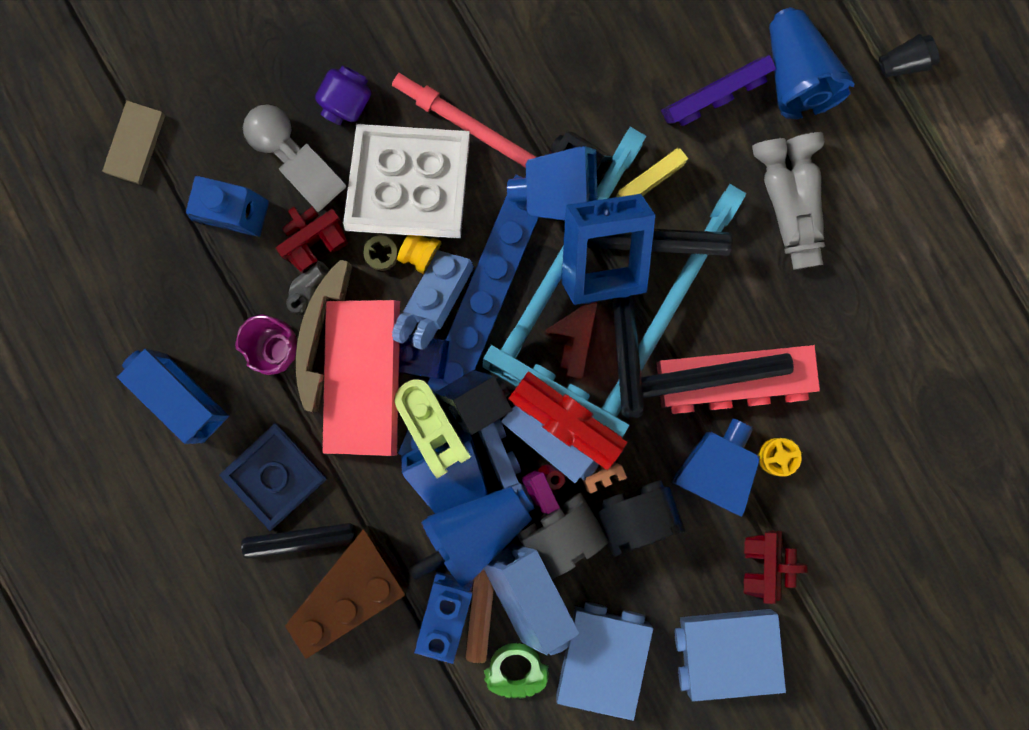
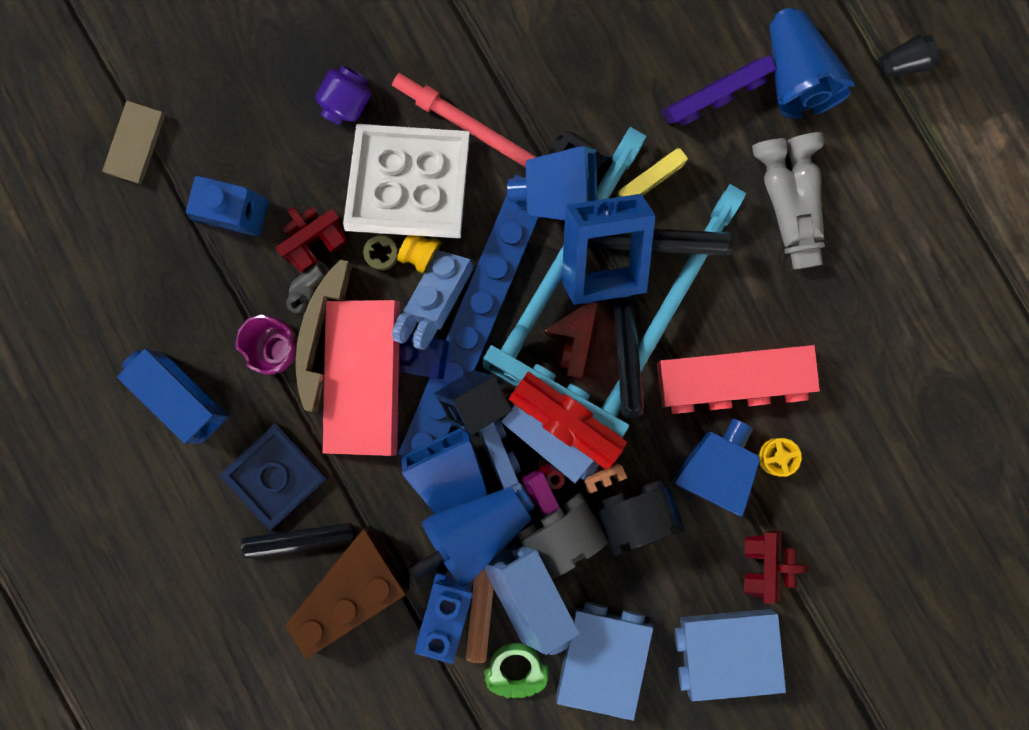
(269, 131): light grey beam -> none
(429, 426): yellowish green plate -> none
(717, 375): black axle -> none

